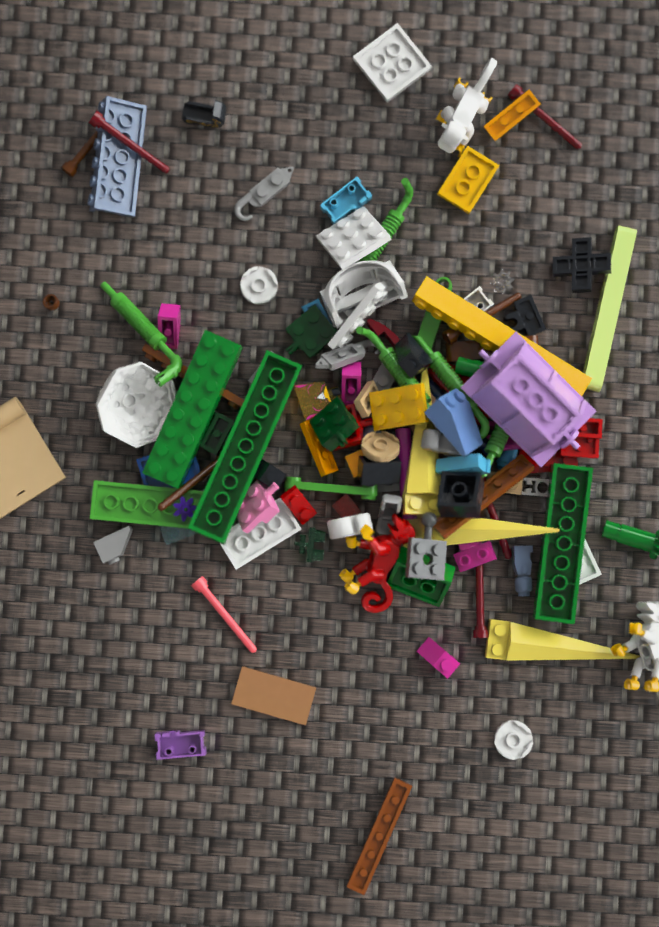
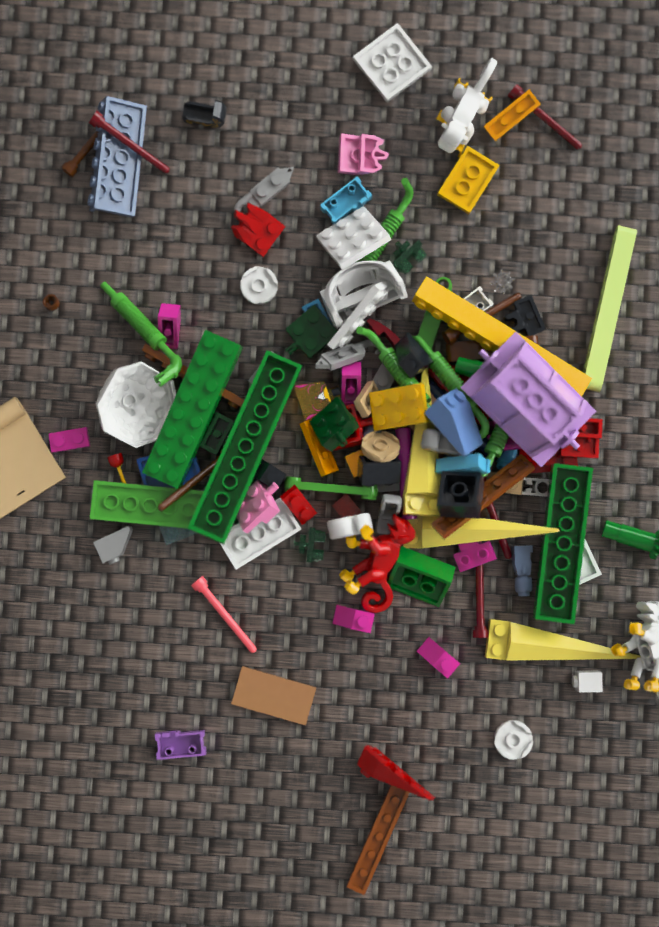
(69, 440): none -> dark pink plate
(116, 461): none -> red hinge
(184, 504): dark purple plant -> none
(257, 228): none -> red plate
(353, 618): none -> dark pink slope
(360, 154): none -> bright pink plate
(380, 767): none -> red wedge
(402, 261): none -> clear green hips
(419, 547): plate -> none
(582, 265): black plate -> none
(587, 681): none -> white brick

